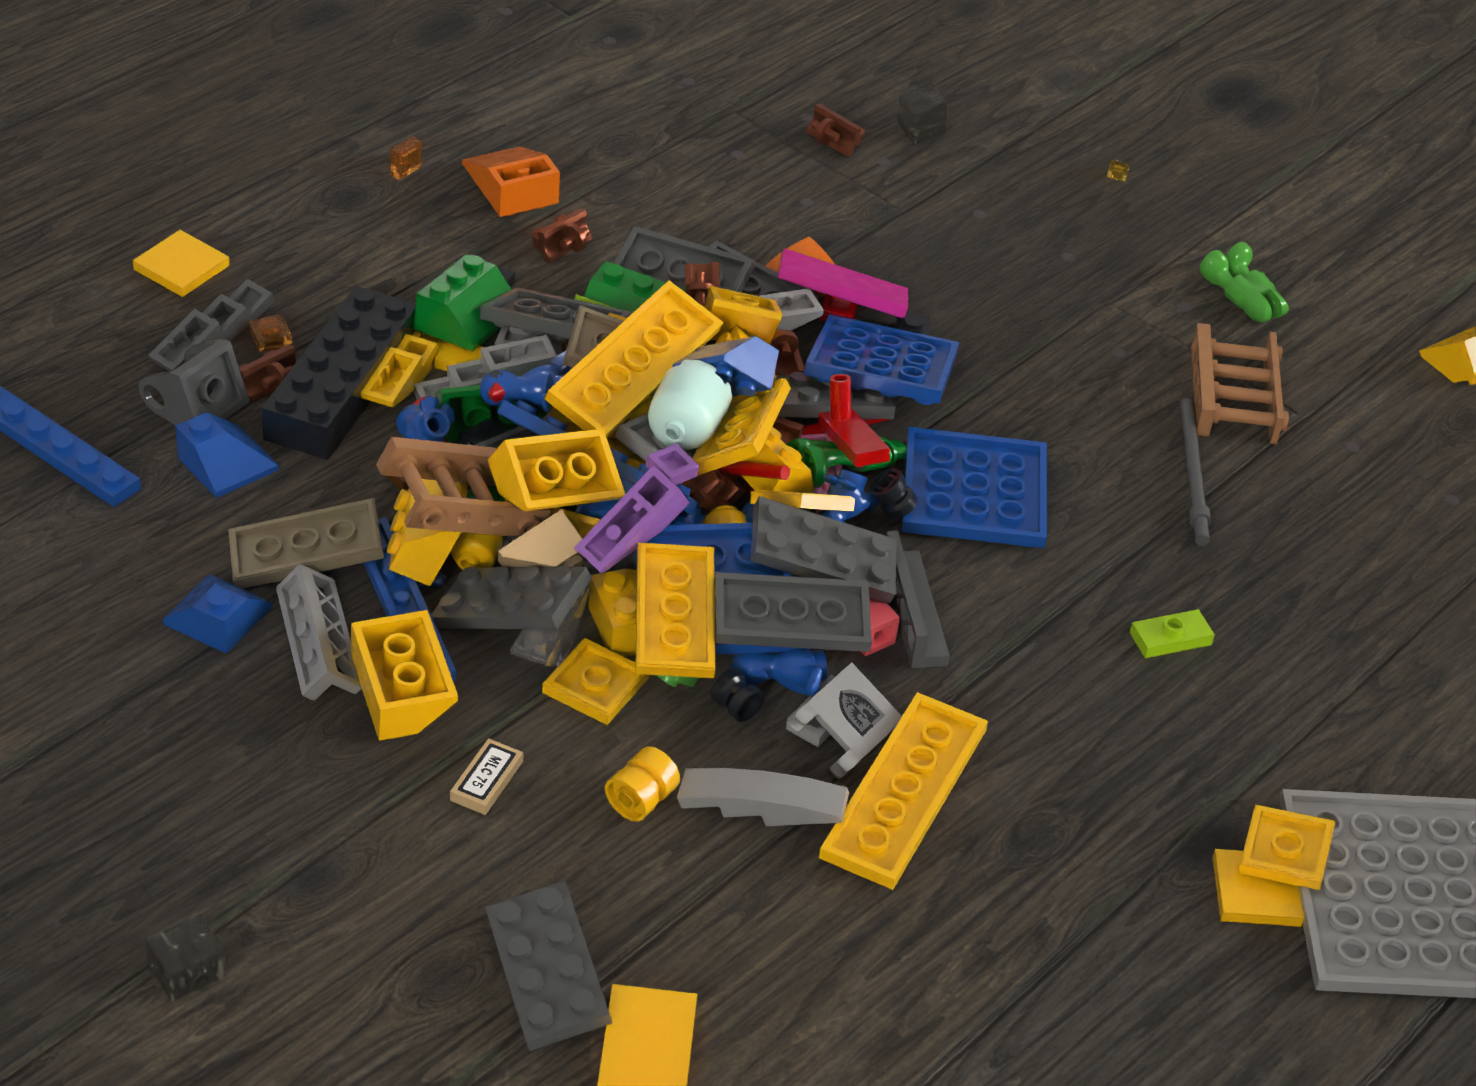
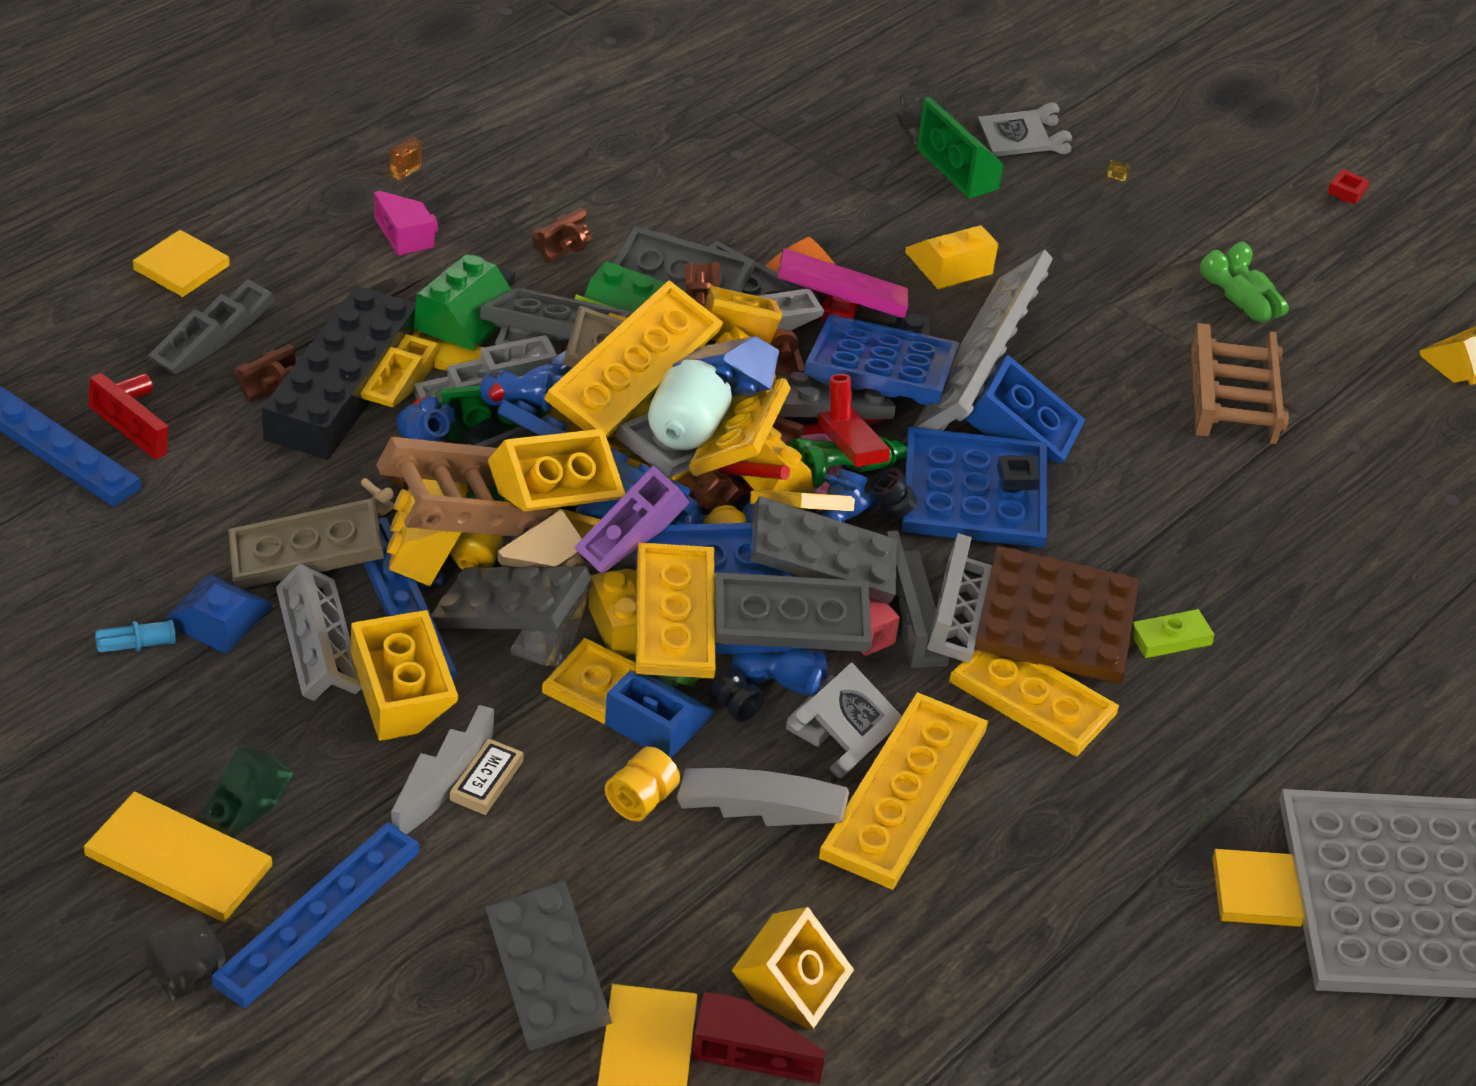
(118, 407): none -> red piece
(135, 636): none -> dark azure axle
(178, 856): none -> yellow tile
(186, 387): dark grey hose -> none
(221, 453): blue slope -> none
(245, 791): none -> clear green slope
(270, 332): clear orange plate -> none
(314, 915): none -> blue plate
(381, 497): none -> tan hand
(404, 222): none -> dark pink slope
(435, 776): none -> light grey slope
(515, 179): orange slope -> none
(654, 713): none -> blue slope
(673, 464): medium lavender plate -> none
(747, 1038): none -> dark red slope
(793, 967): none -> yellow slope
(835, 130): copper hips -> none
(952, 604): none -> light grey fence
(955, 256): none -> yellow slope
(957, 152): none -> green slope
(986, 342): none -> light grey plate
(1018, 472): none -> black plate
(1024, 132): none -> light grey flag
(1025, 409): none -> blue slope
(1037, 698): none -> yellow tile
(1058, 614): none -> reddish brown plate
(1199, 513): dark grey bar -> none
(1287, 847): yellow tile -> none
(1348, 186): none -> red plate

